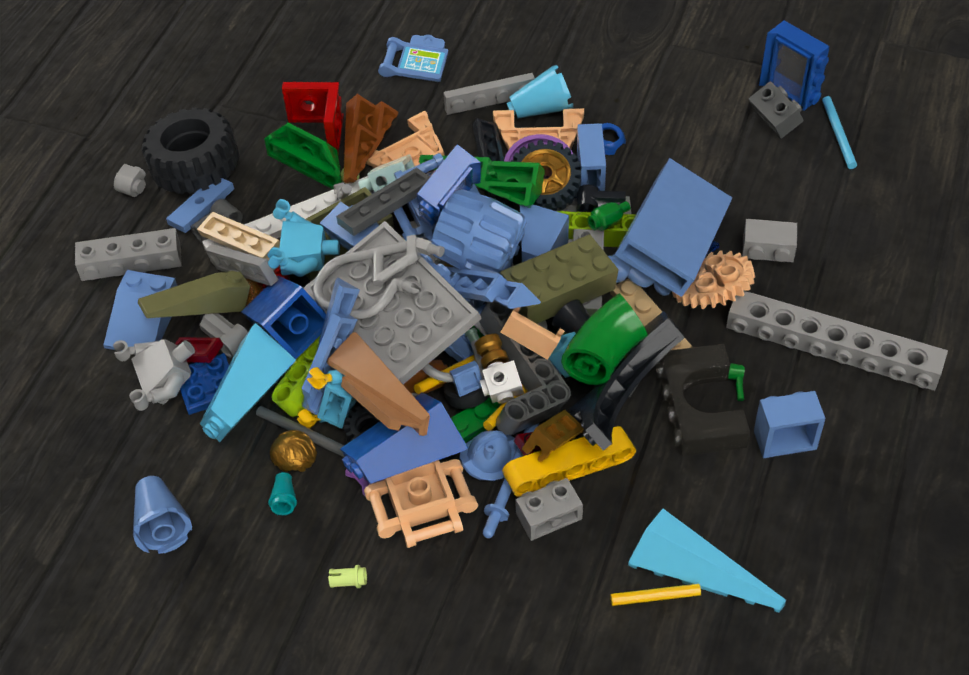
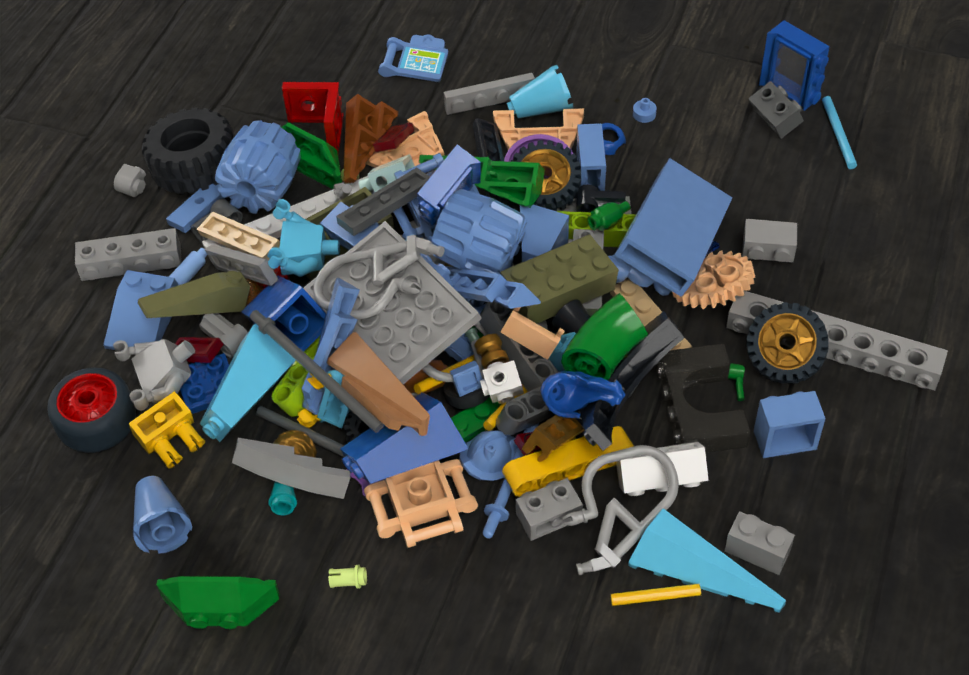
(91, 410): none -> black wheel
(162, 423): none -> yellow brick
(189, 266): none -> light blue cylinder
(218, 600): none -> green wedge
(258, 166): none -> medium blue wheel
(267, 326): none -> dark grey bar
(283, 466): none -> light grey slope
(393, 137): none -> dark red tile
(572, 391): none -> blue piece
(614, 508): none -> light grey piece
(644, 110): none -> medium blue tile
(647, 473): none -> white brick
(759, 542): none -> light grey brick
(782, 322): none -> wheel

